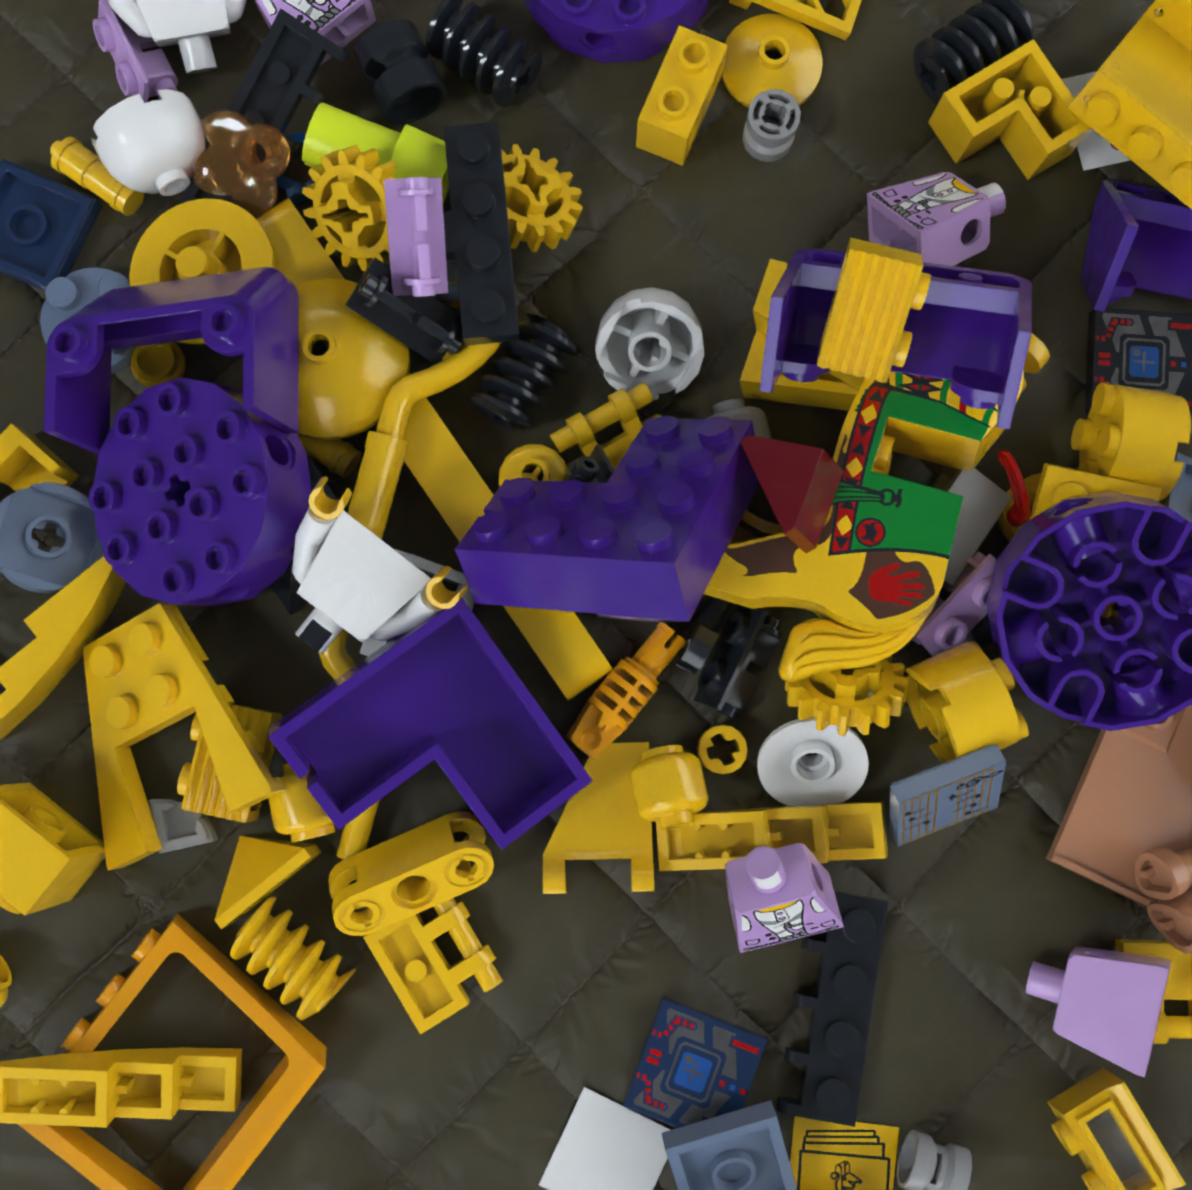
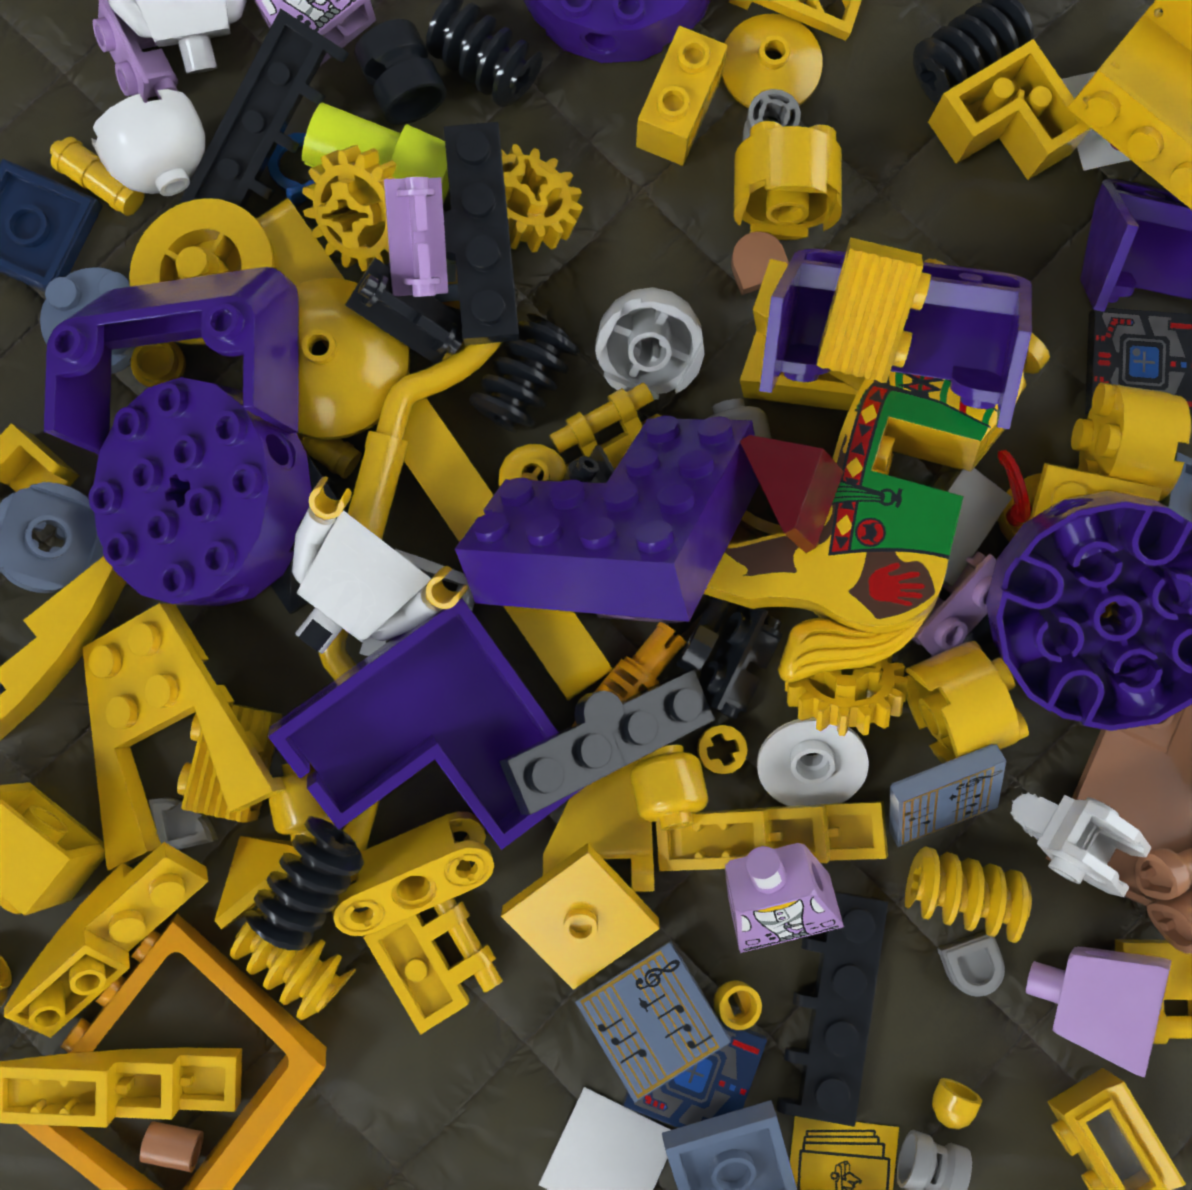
(97, 938): none -> yellow slope
(171, 1146): none -> nougat hinge
(232, 161): clear orange plate -> none
(308, 888): none -> black piece
(580, 916): none -> yellow plate
(605, 739): none -> hinge
(653, 1021): none -> sand blue tile
(747, 1001): none -> yellow hinge
(752, 258): none -> nougat tile
(788, 179): none -> yellow brick
(935, 217): lavender torso -> none
(955, 1104): none -> yellow hinge
(971, 890): none -> yellow piece
(973, 964): none -> light grey tile
(1080, 838): none -> white hinge

